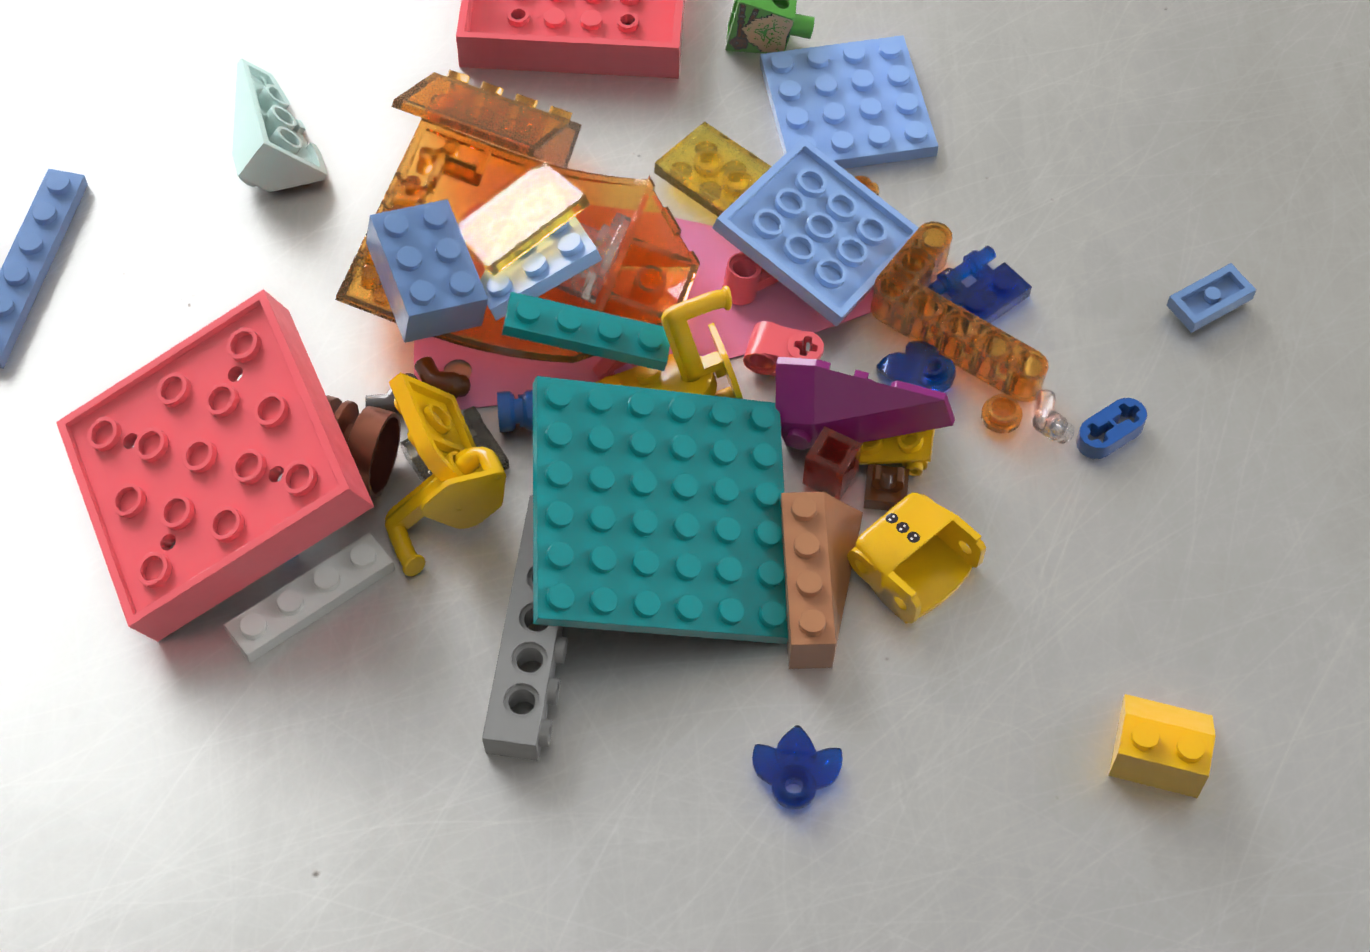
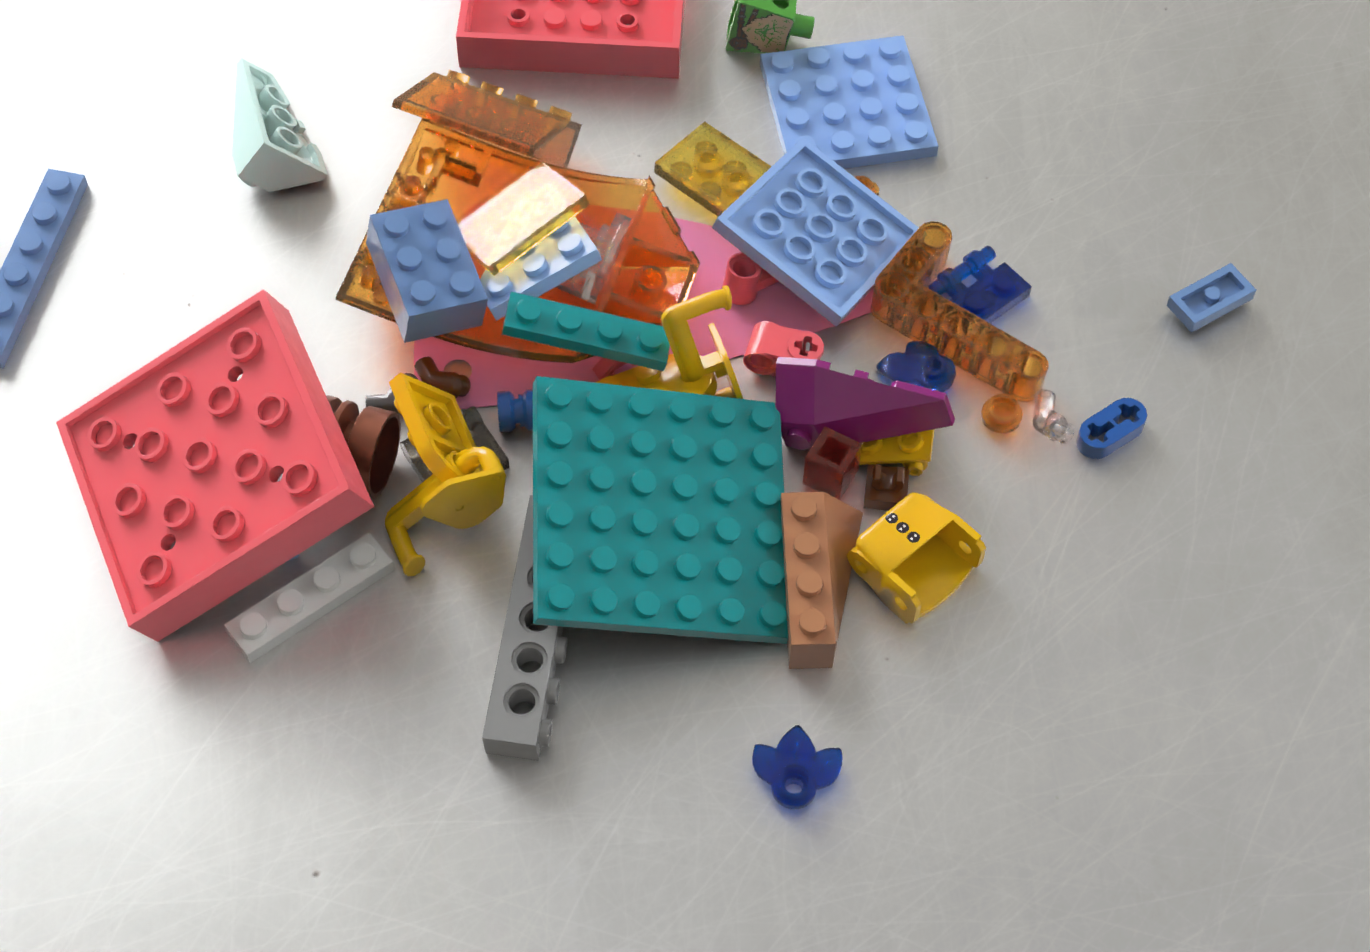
(1163, 746): yellow slope -> none

